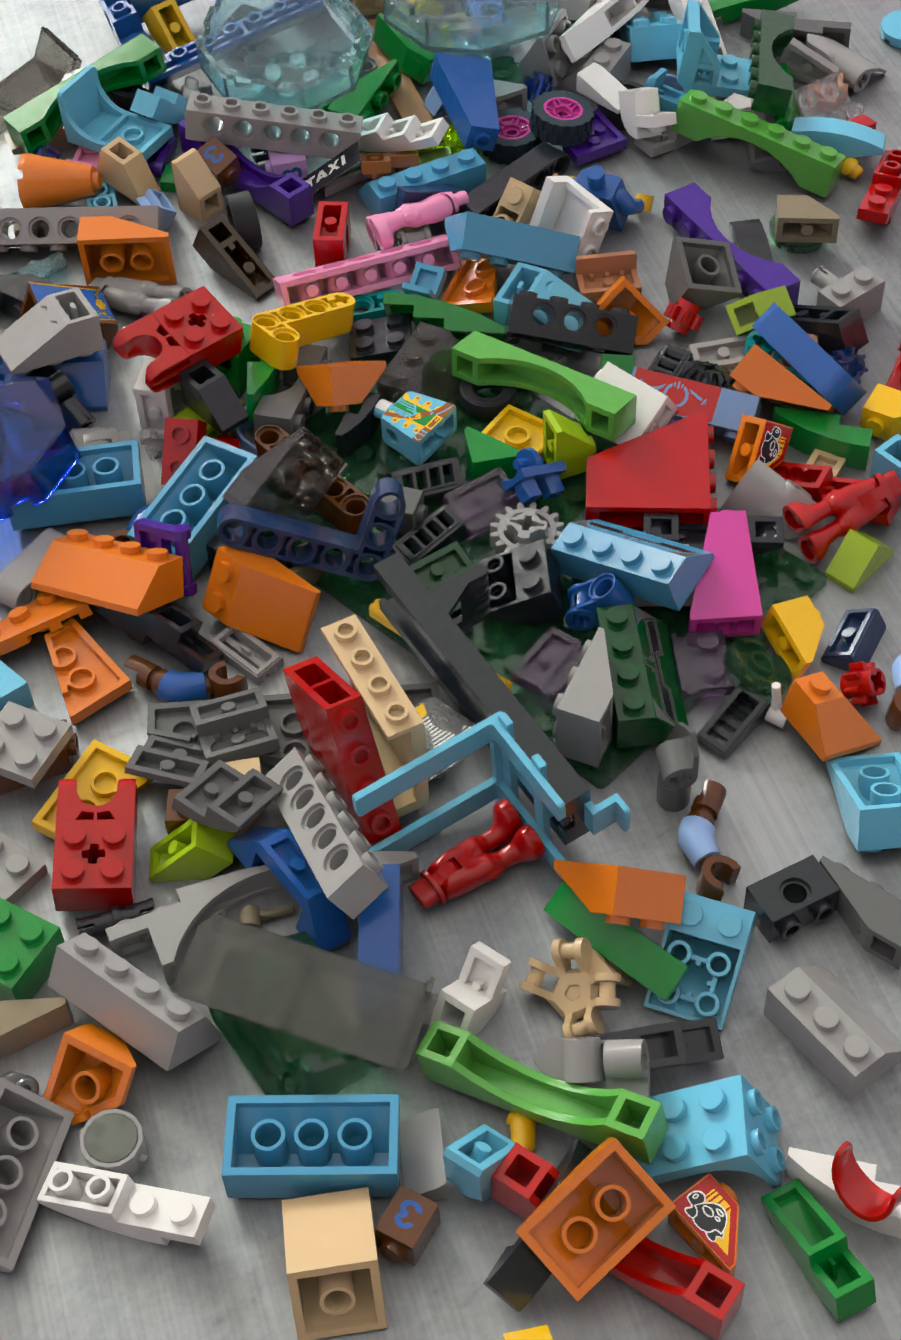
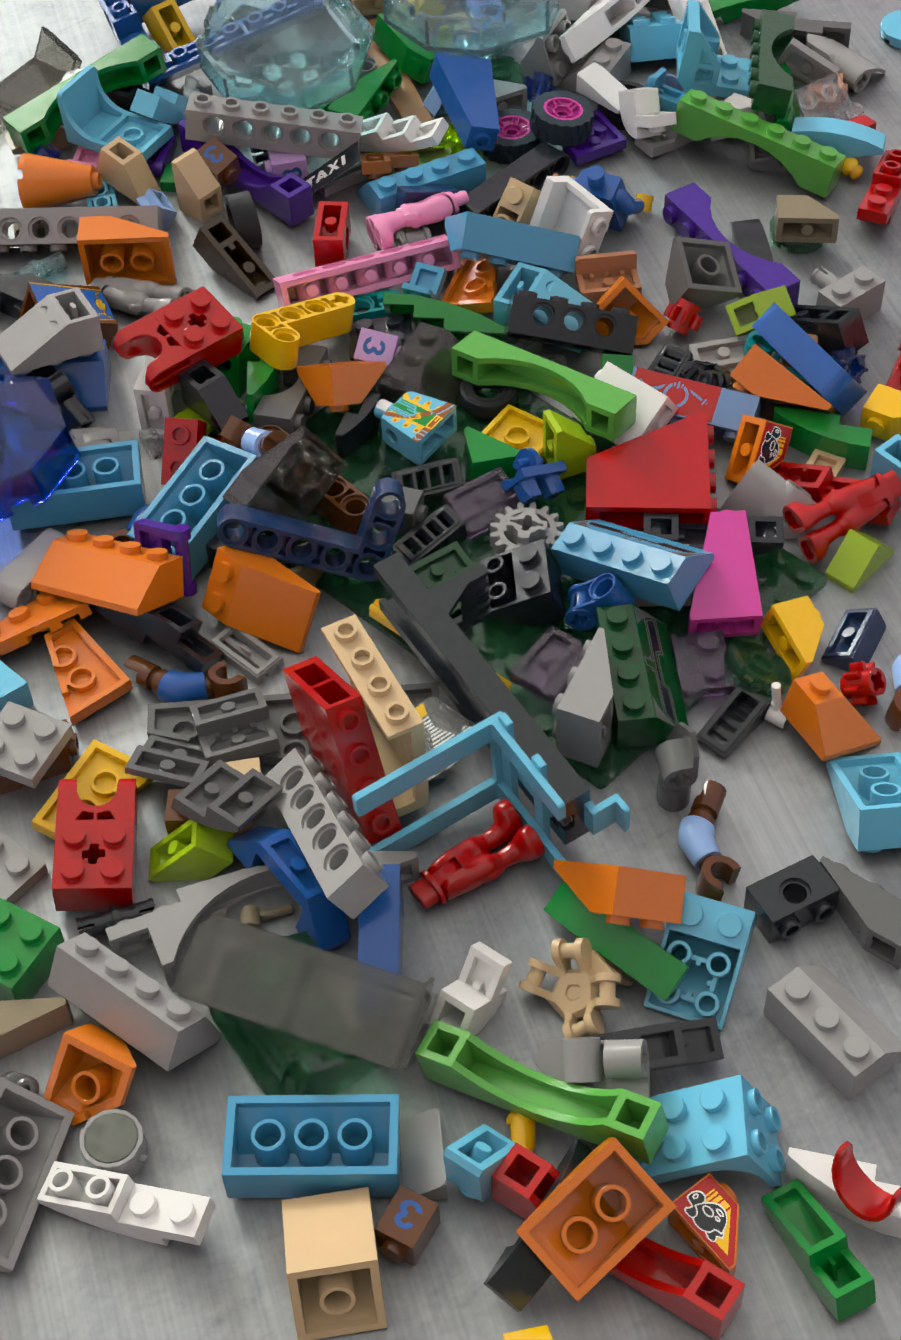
(249, 438): none -> reddish brown piece
(376, 346): none -> lavender brick

